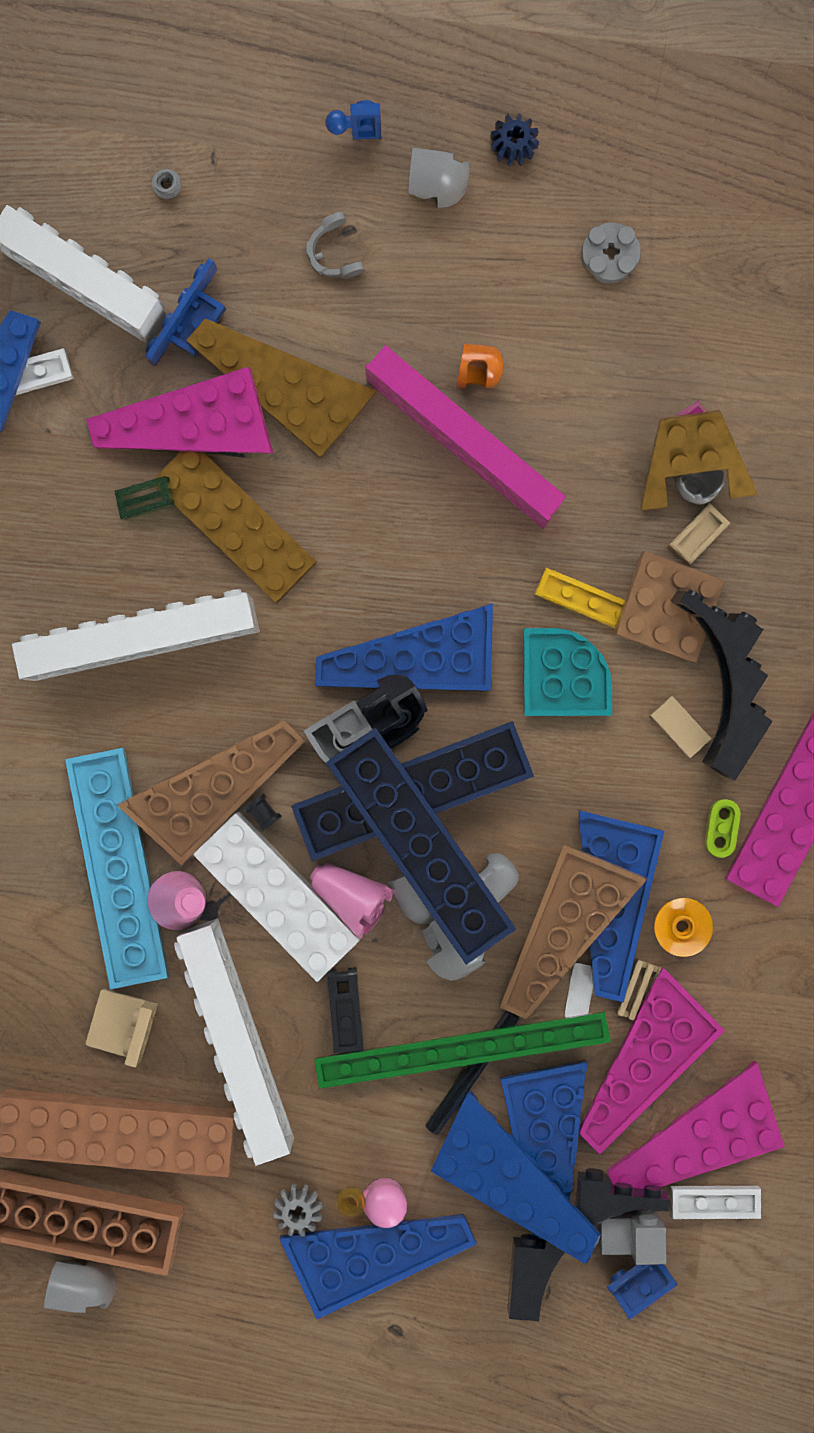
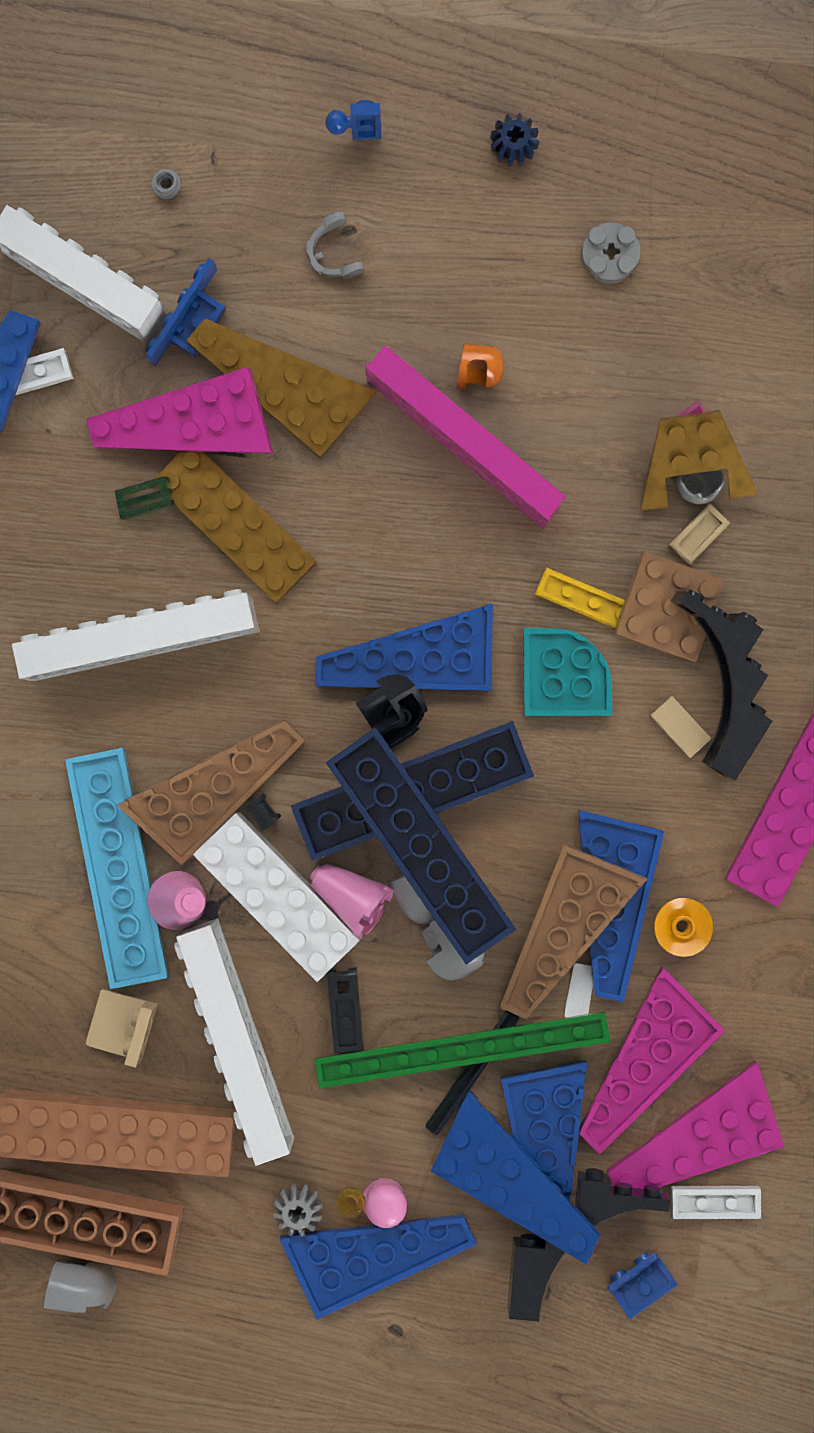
(337, 731): light grey brick -> none
(438, 176): light grey brick -> none
(499, 875): light grey helmet -> none
(632, 981): tan tile -> none
(635, 1233): light grey brick -> none
(724, 828): lime plate -> none

